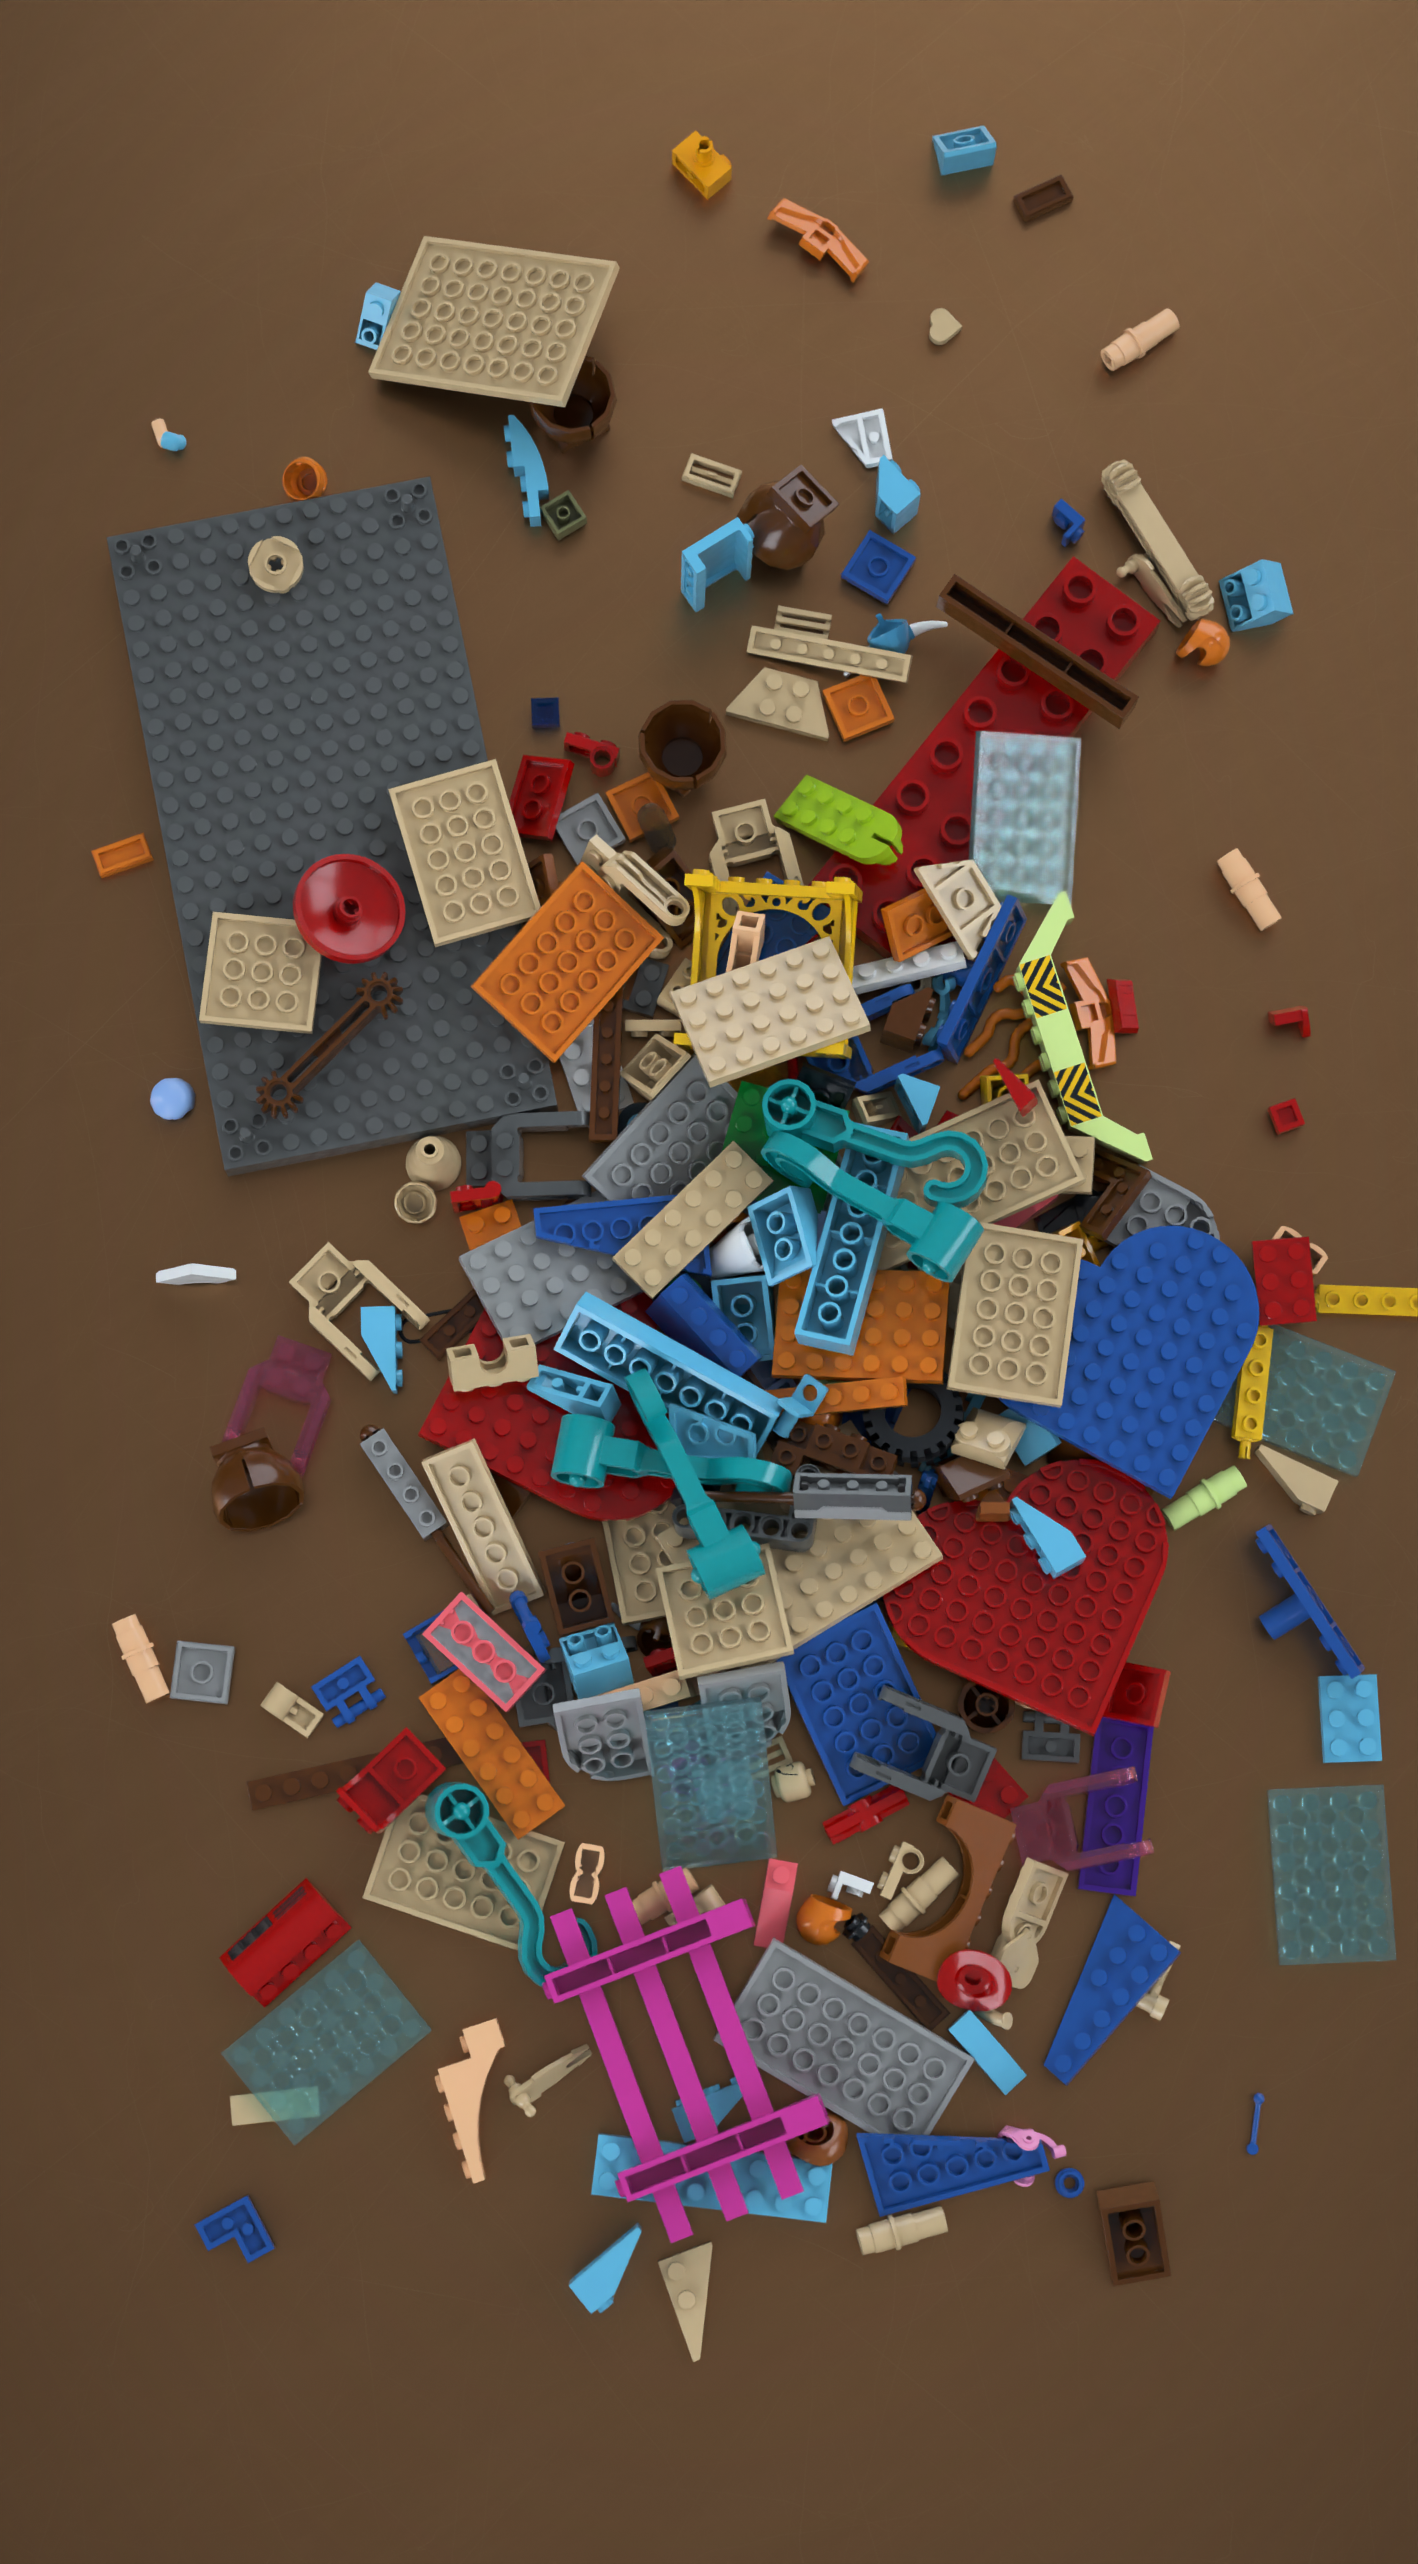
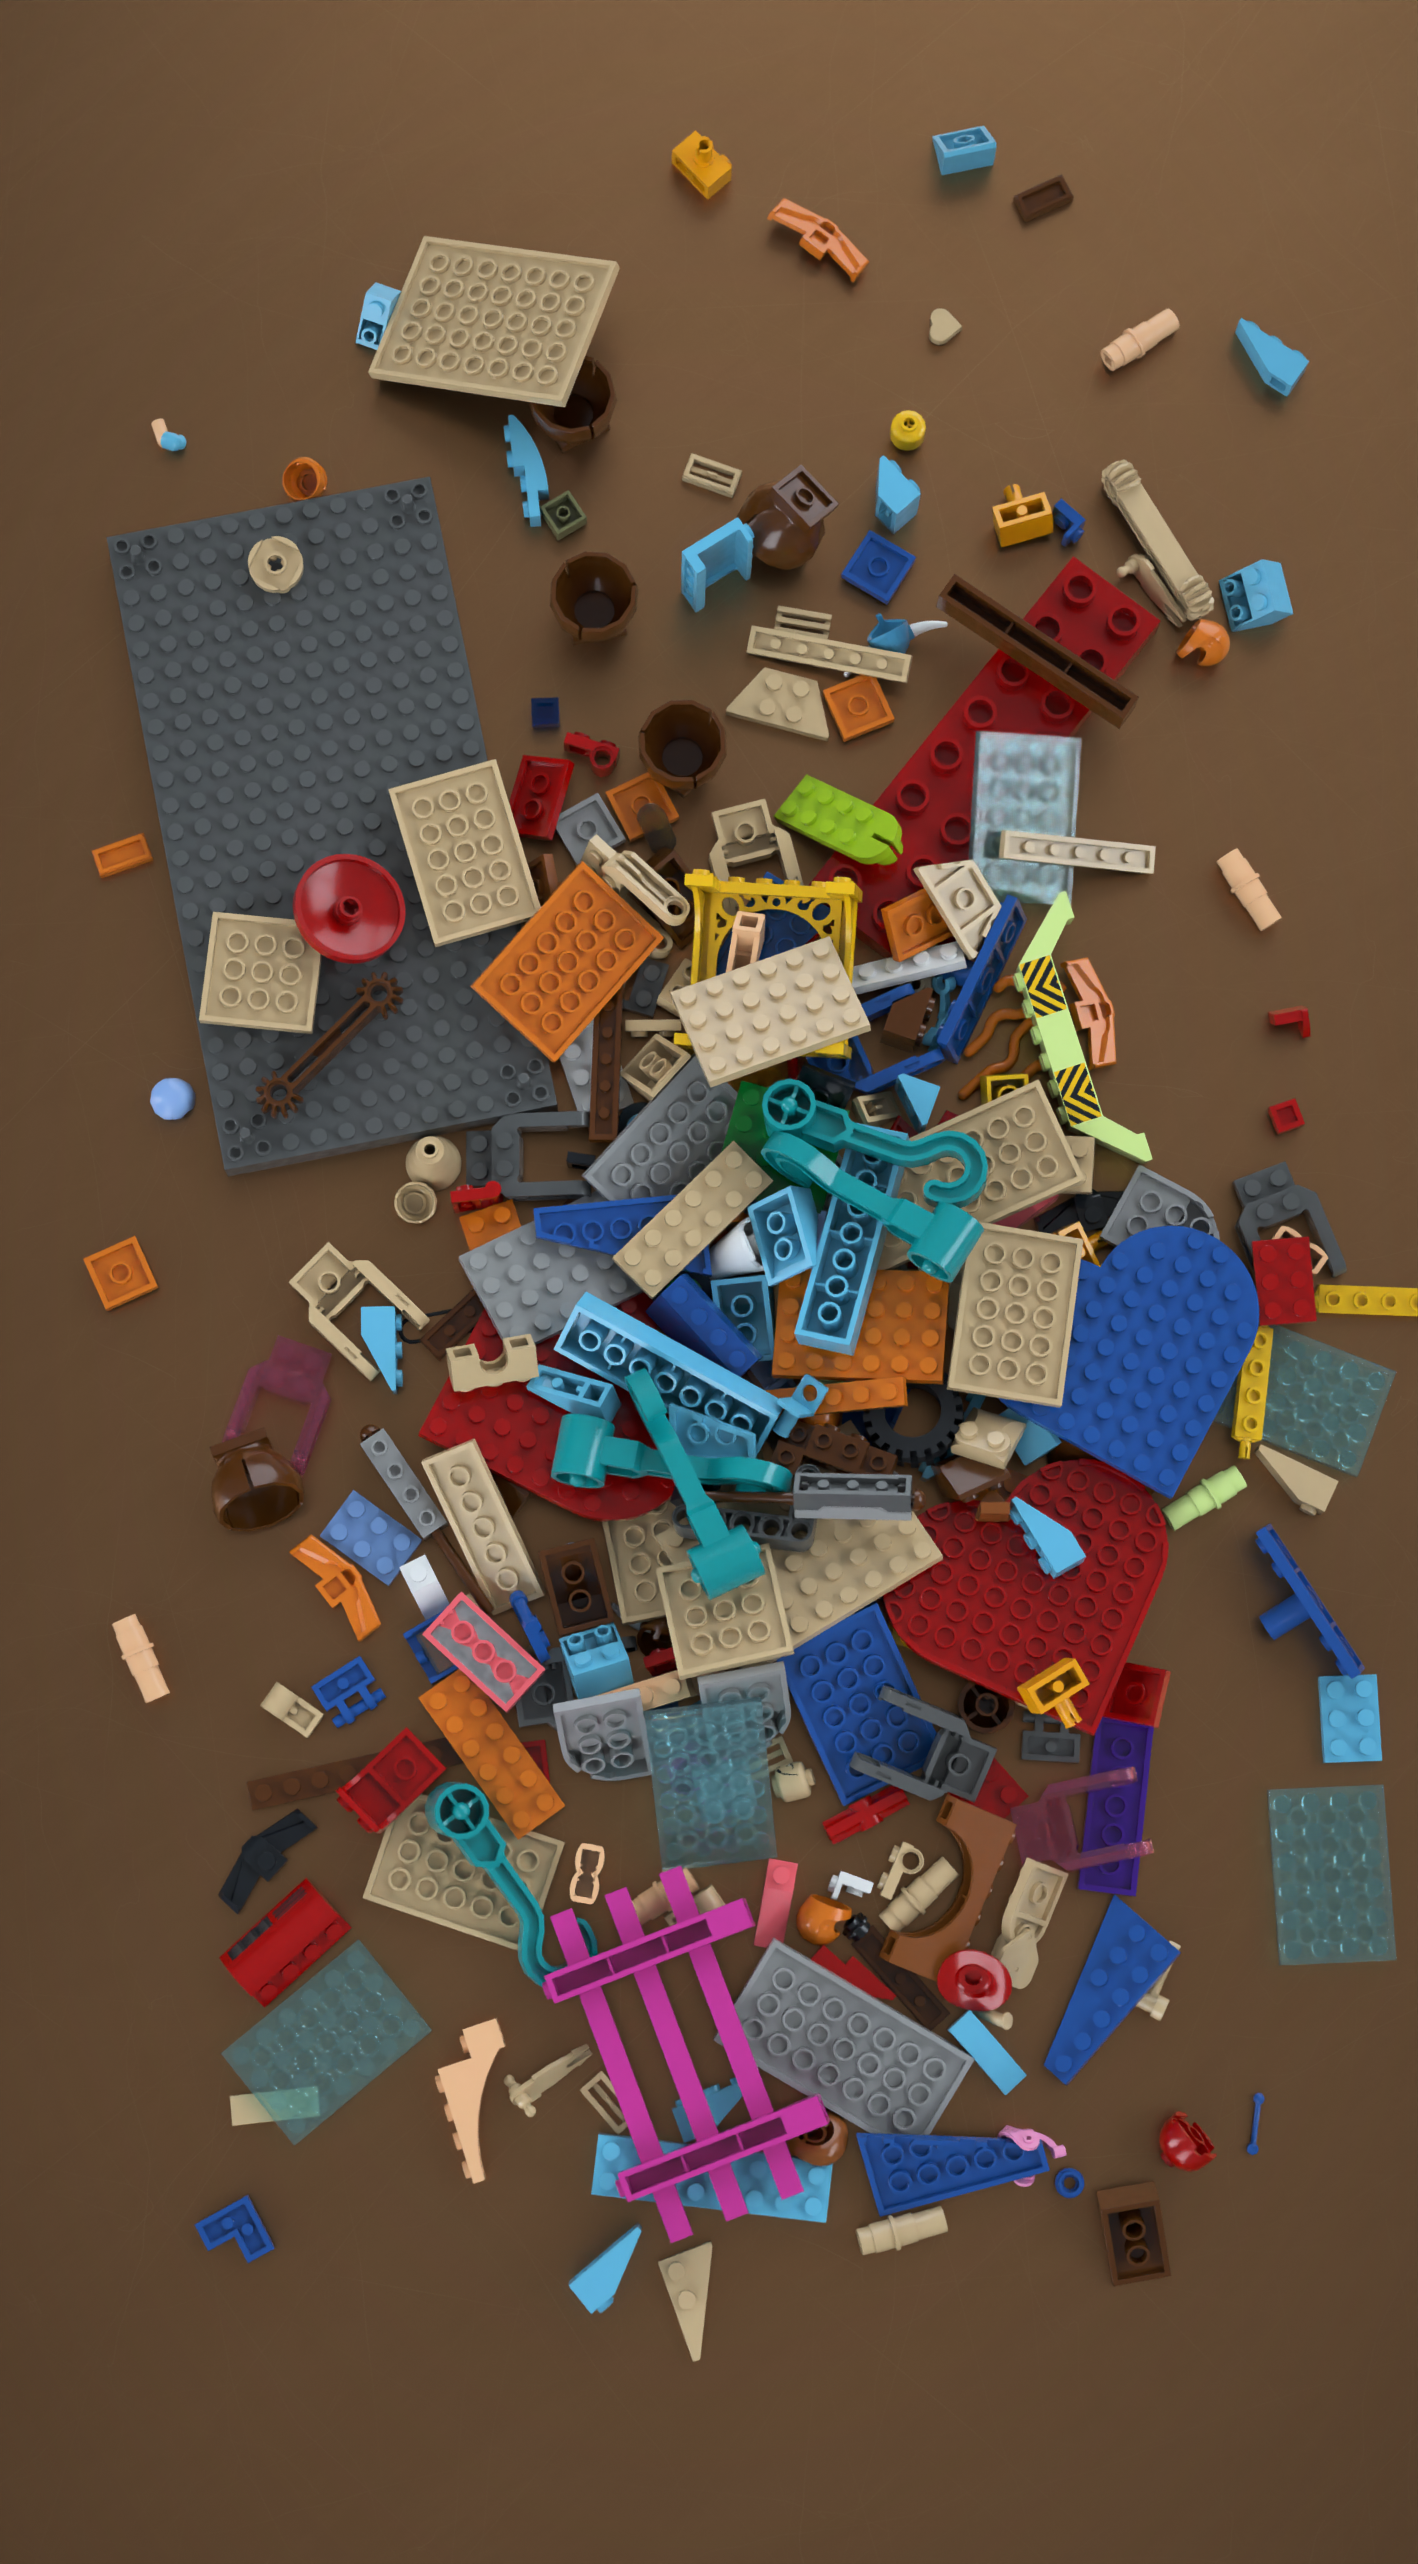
(120, 1273): none -> orange plate
(195, 1273): white tile -> none
(202, 1672): light grey plate -> none
(263, 1857): none -> black plate
(339, 1585): none -> orange plate
(371, 1538): none -> medium blue plate
(425, 1586): none -> white slope
(579, 1160): none -> black tile
(593, 597): none -> reddish brown plate
(593, 2083): none -> tan tile
(853, 1972): none -> red slope
(866, 436): white wing -> none
(907, 430): none -> yellow head
(927, 1485): blue axle -> none
(1020, 1093): red slope -> none
(1022, 517): none -> light orange brick
(1054, 1688): none -> light orange brick
(1077, 852): none -> tan plate
(1123, 1006): red tile -> none
(1124, 1185): reddish brown plate -> none
(1185, 2144): none -> red cylinder
(1272, 1199): none -> dark grey plate
(1274, 361): none -> medium azure slope

